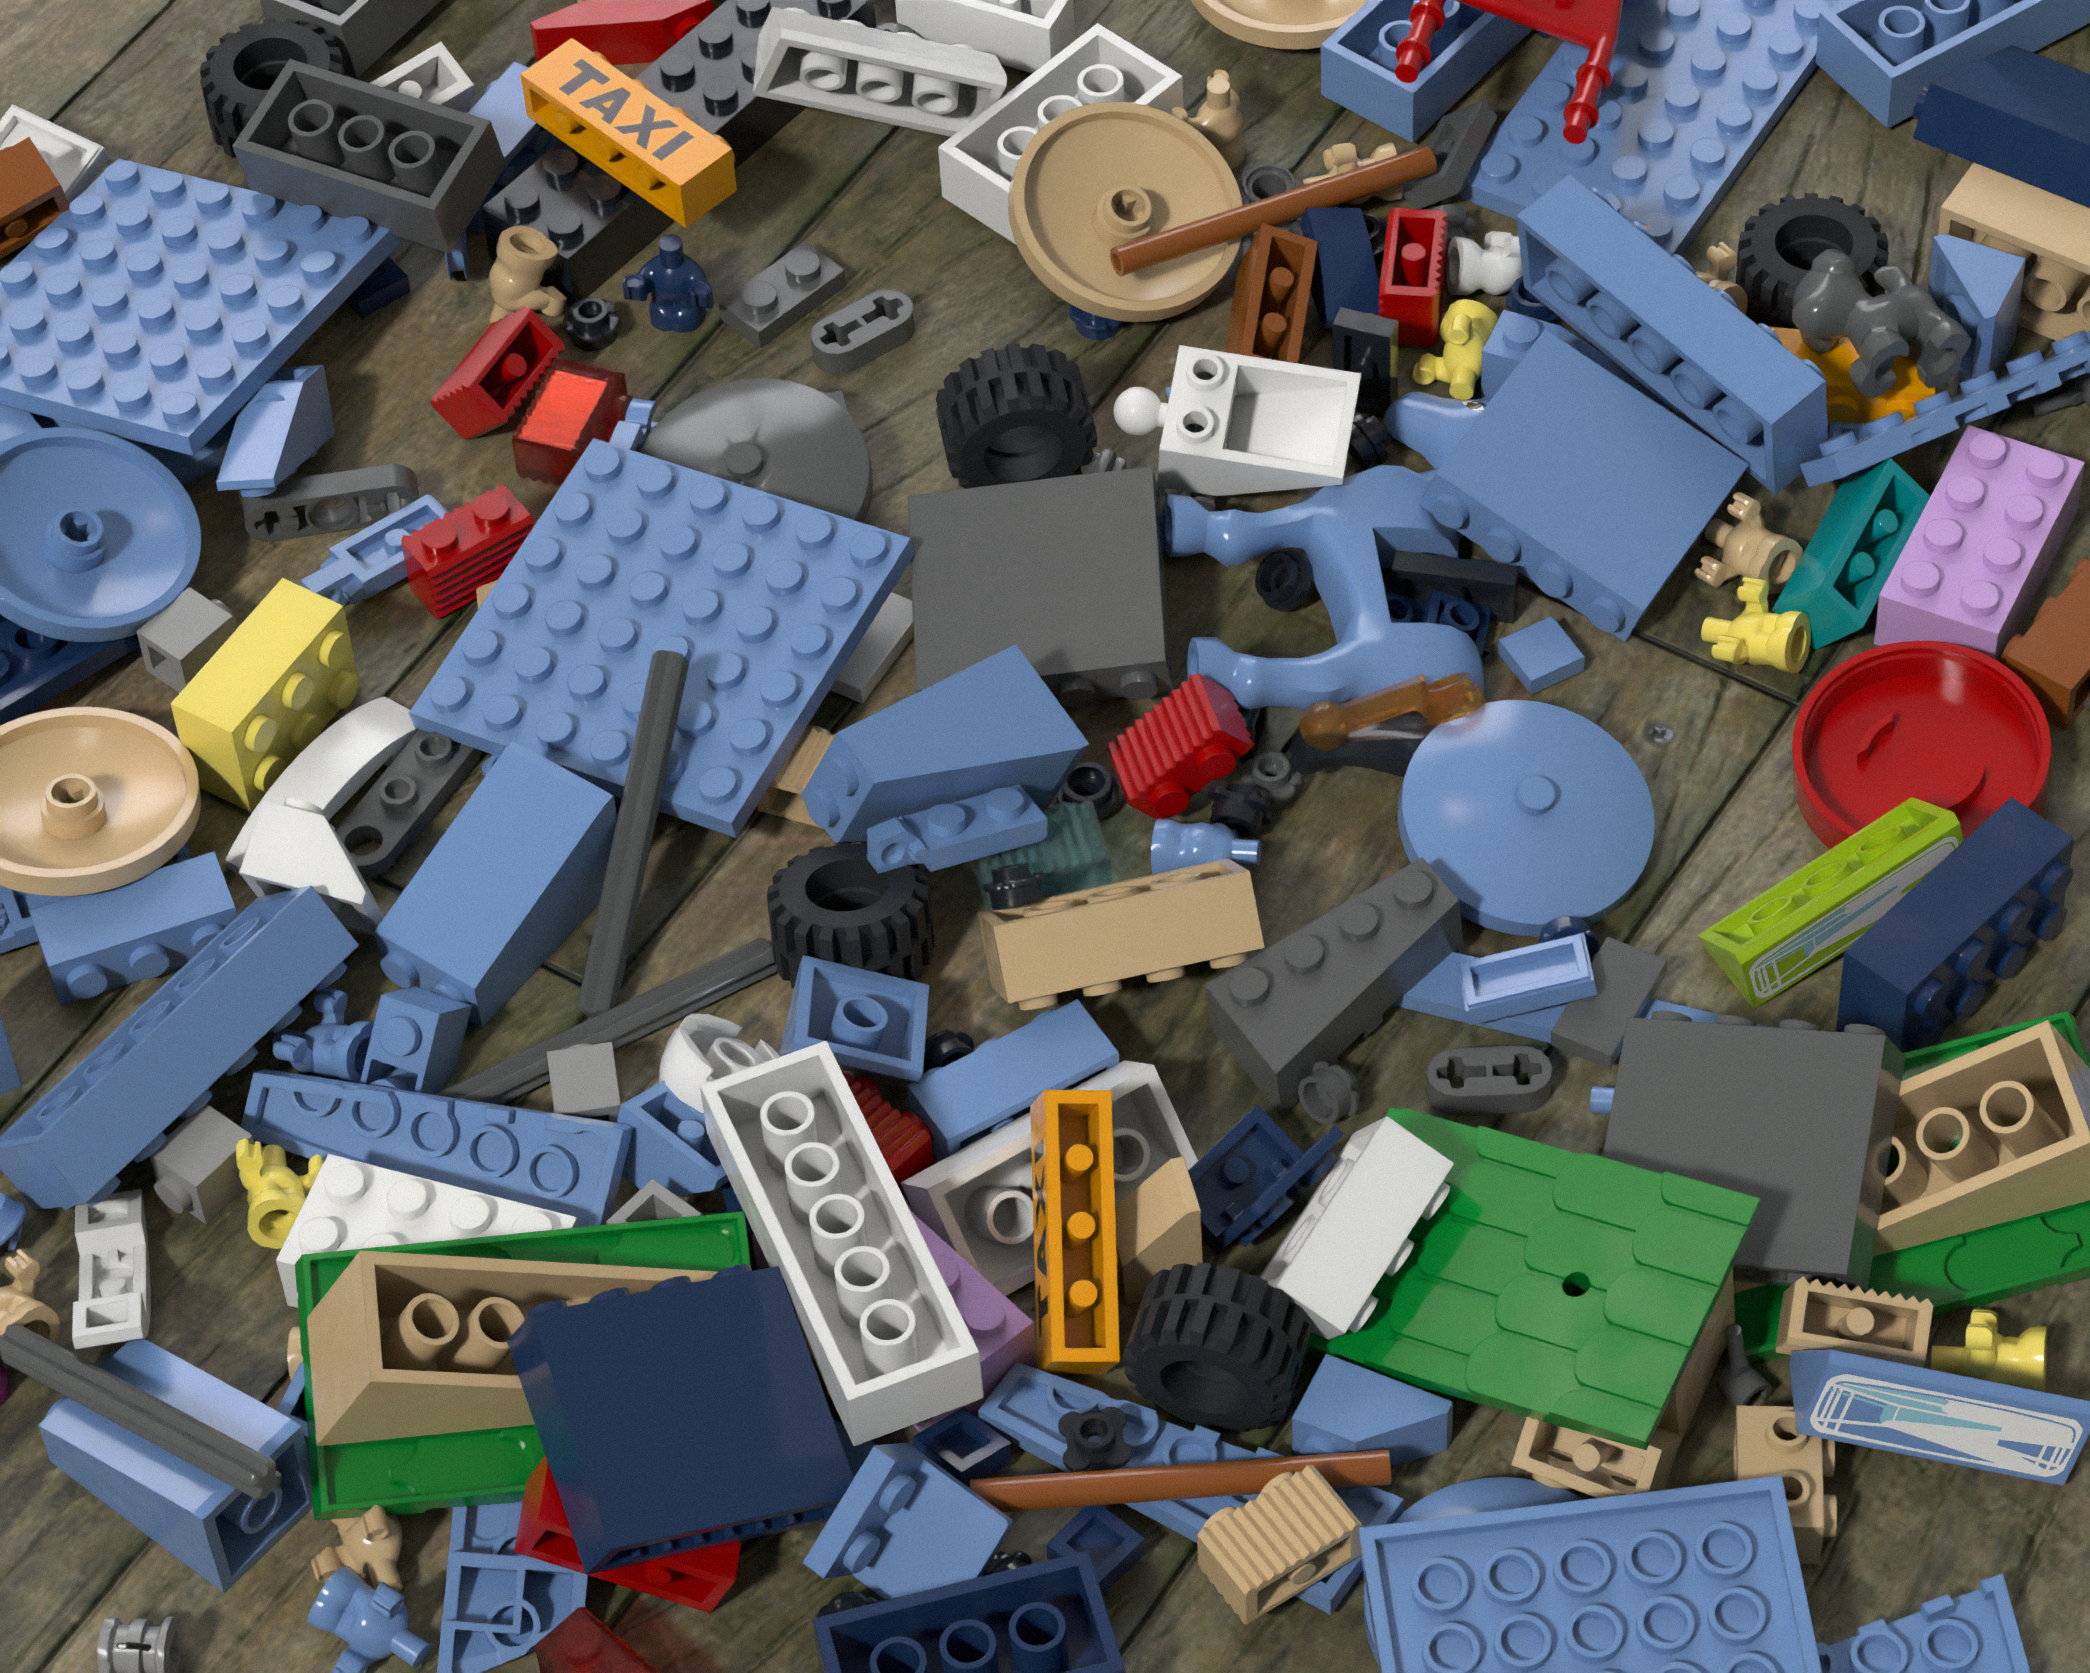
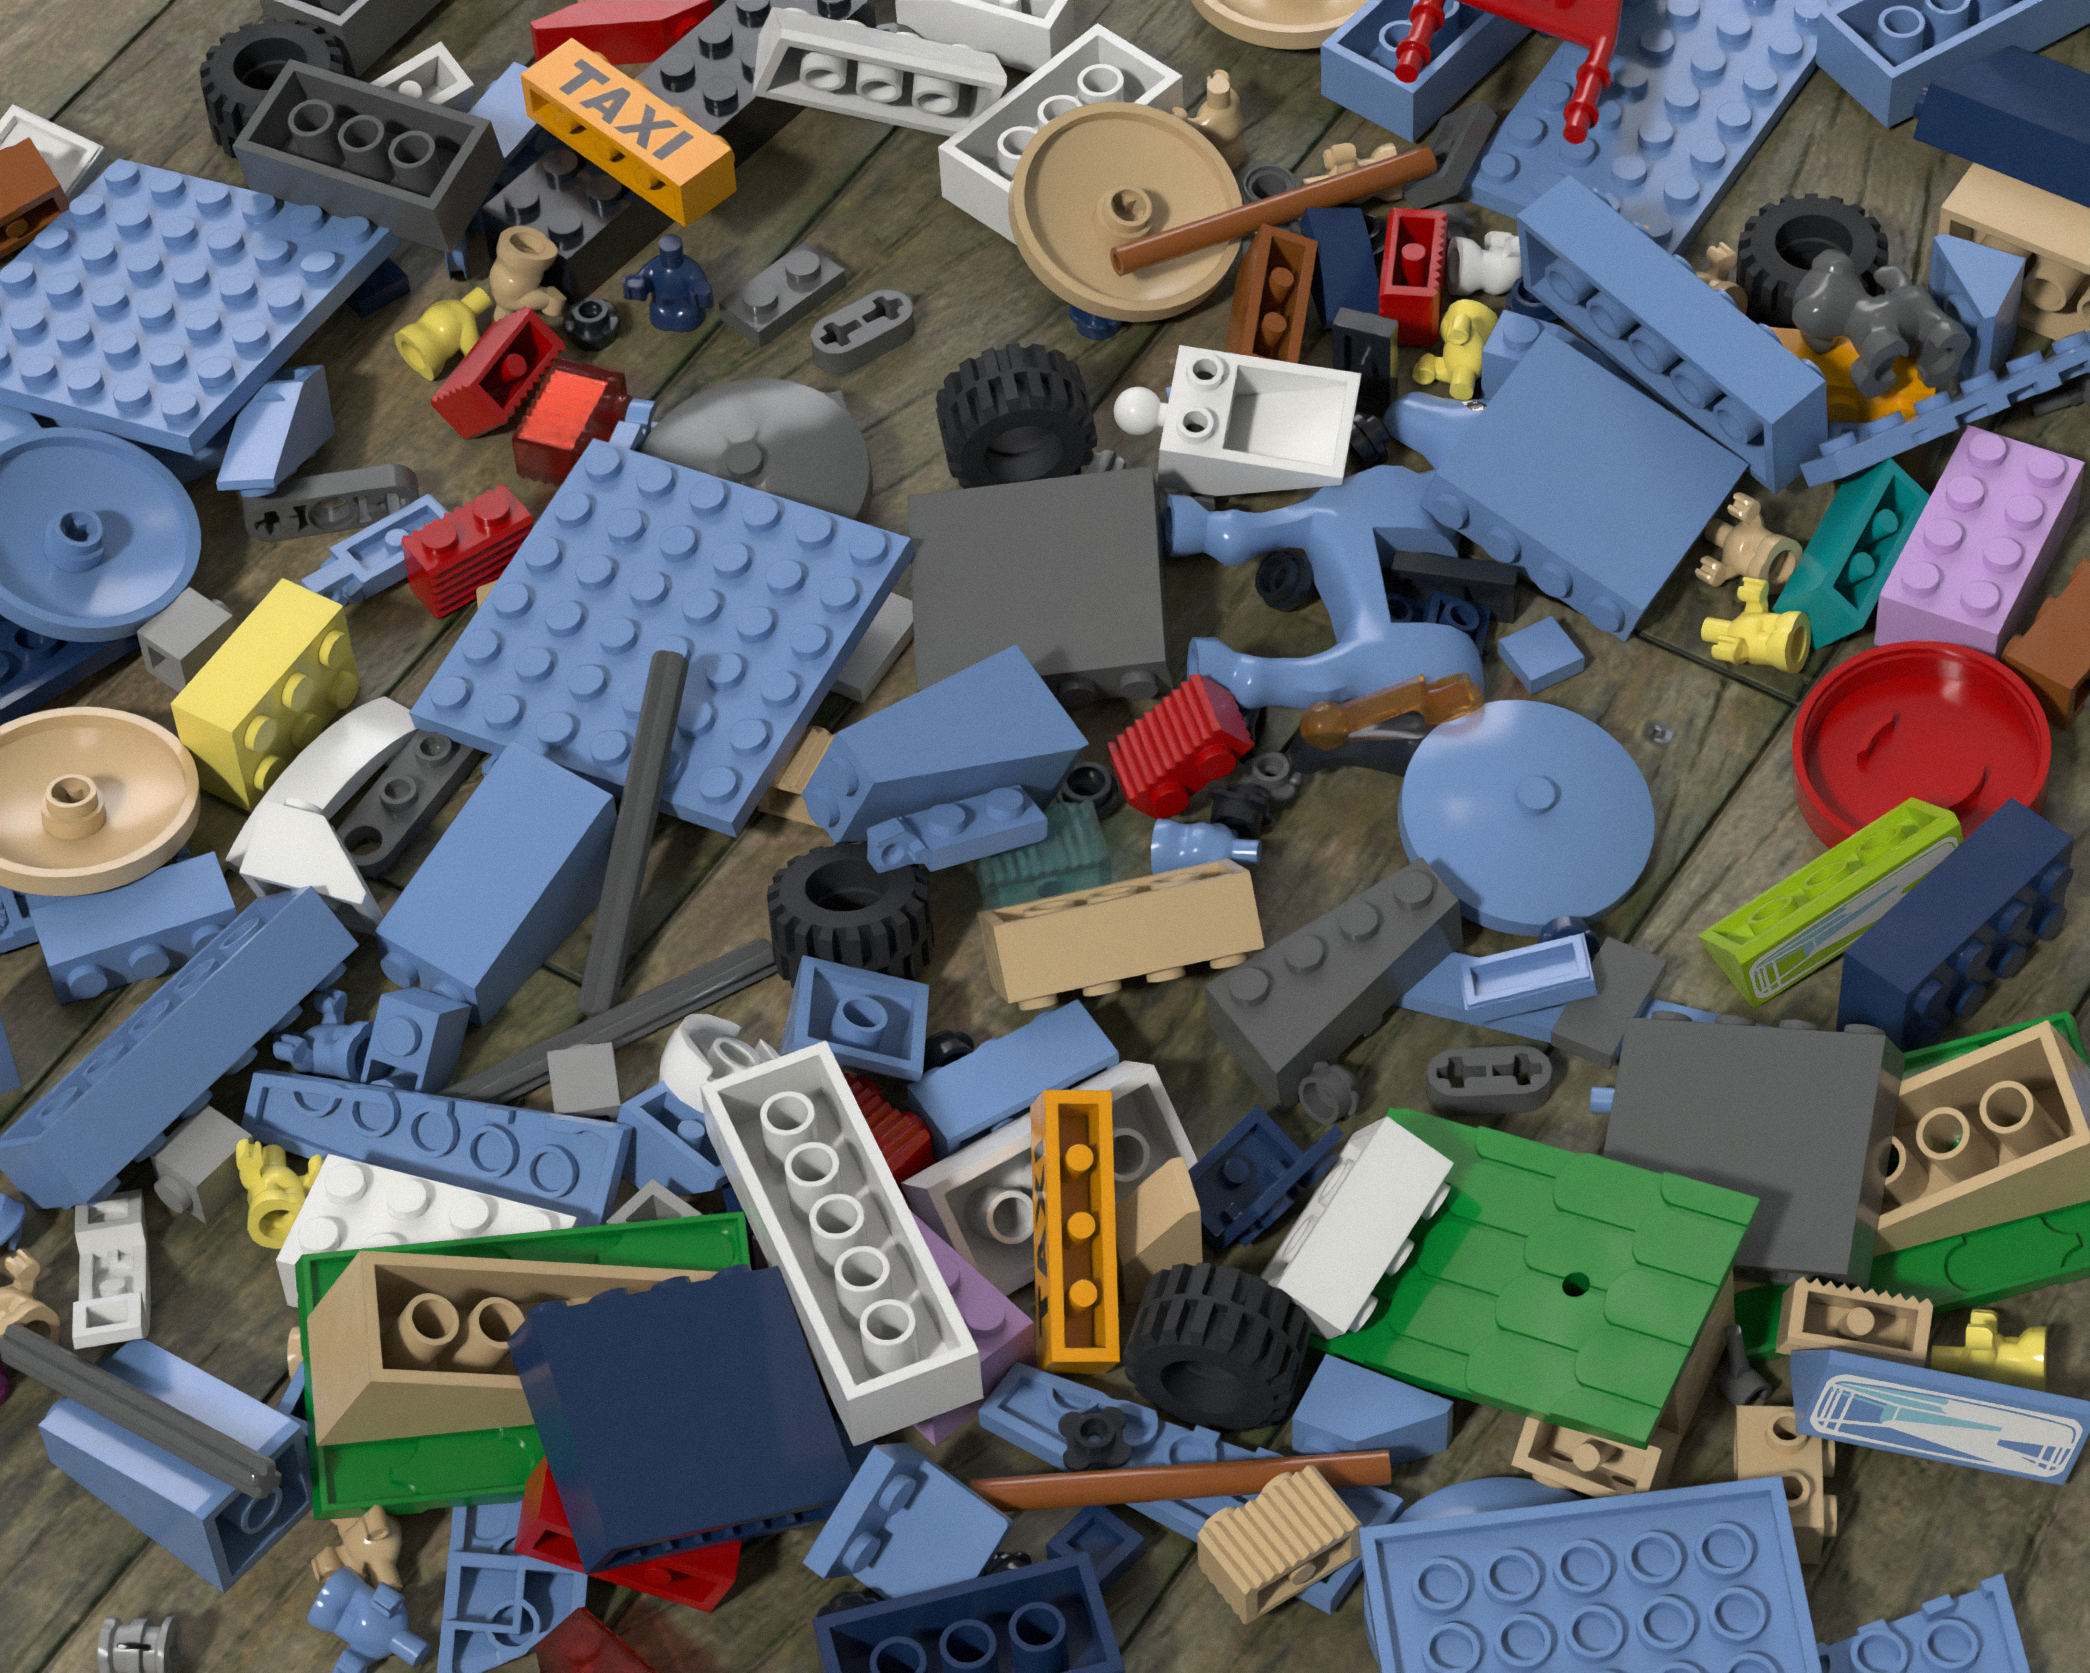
(442, 332): none -> light yellow piece
(964, 1446): dark blue plate -> none
(1014, 886): black plate -> none

